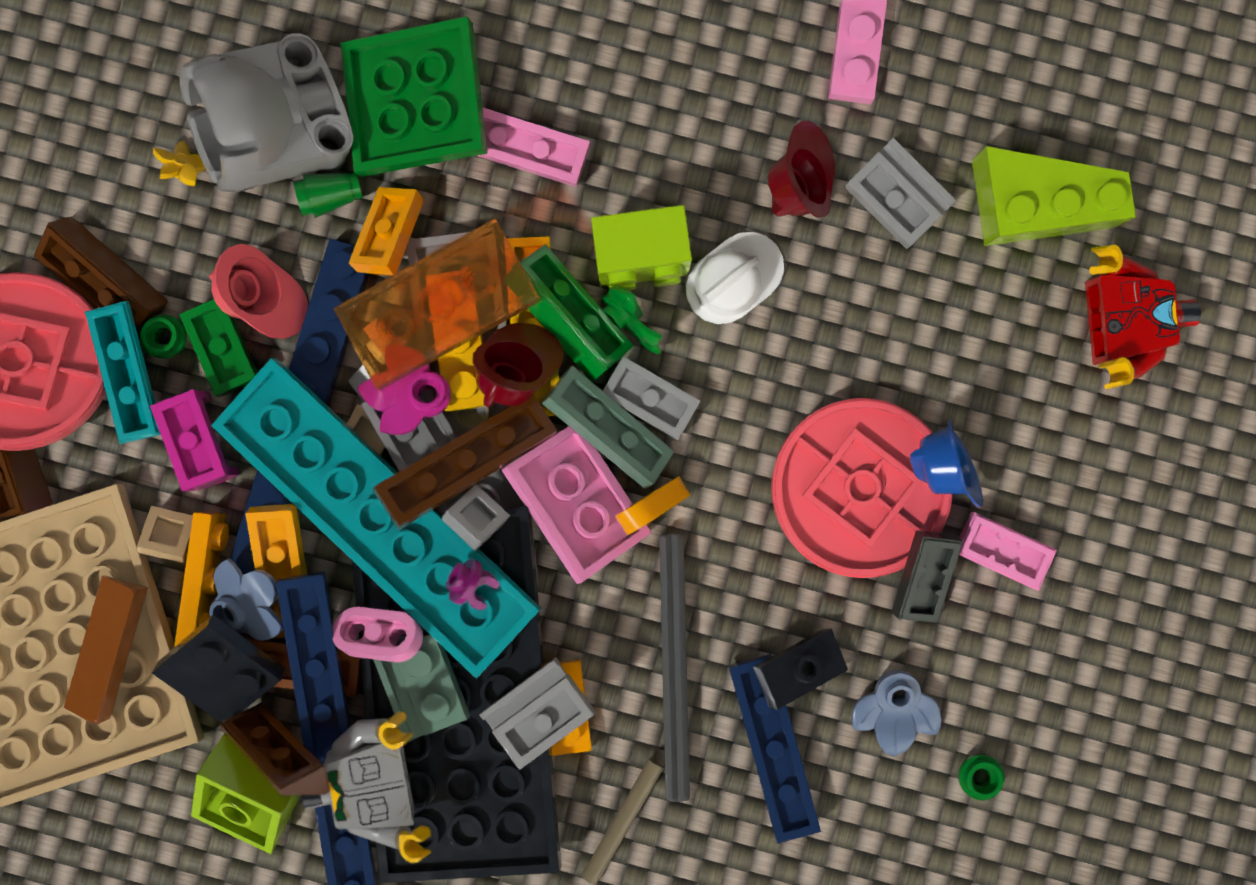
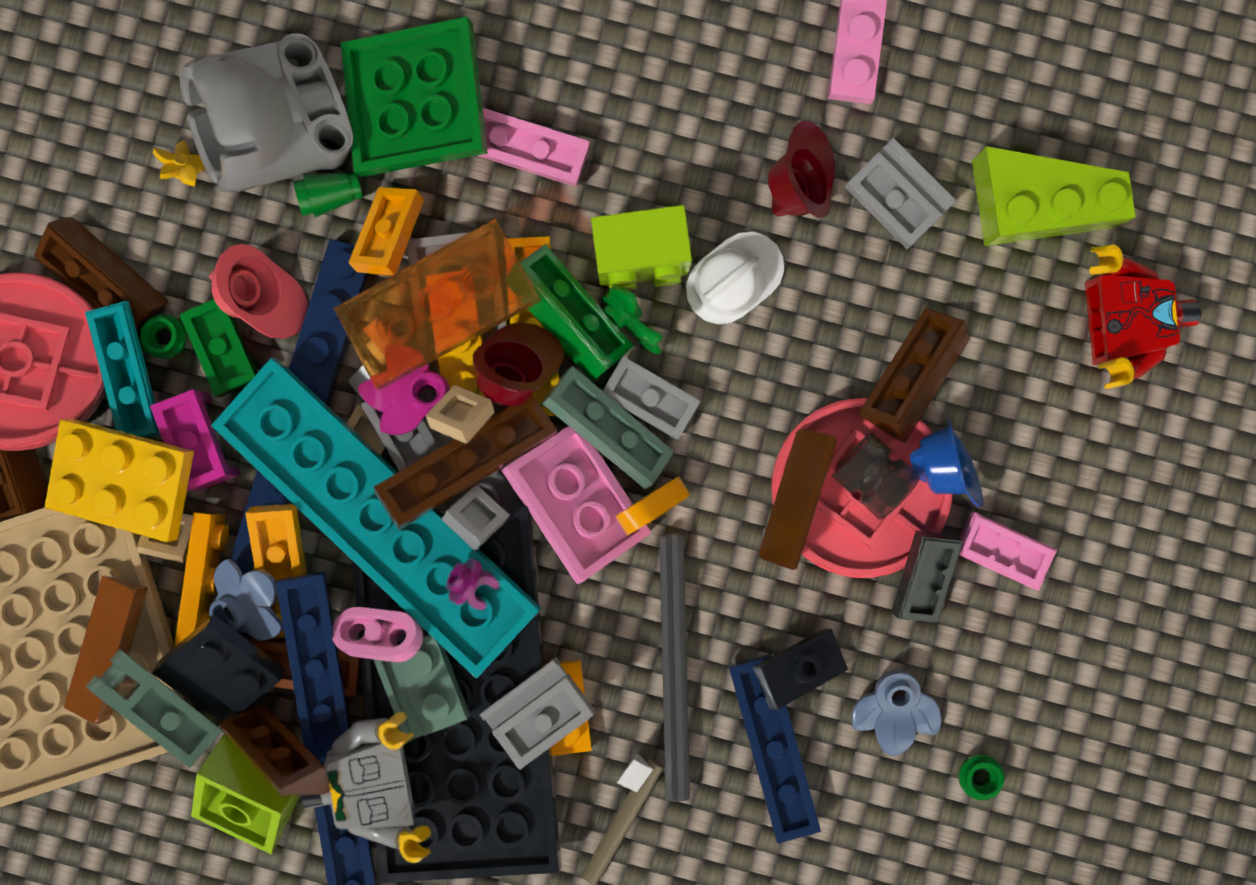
(119, 479): none -> yellow plate
(155, 709): none -> sand green plate
(460, 414): none -> tan plate
(635, 773): none -> white piece
(797, 498): none -> reddish brown slope
(875, 476): none -> clear smoke wheel
(915, 373): none -> reddish brown slope

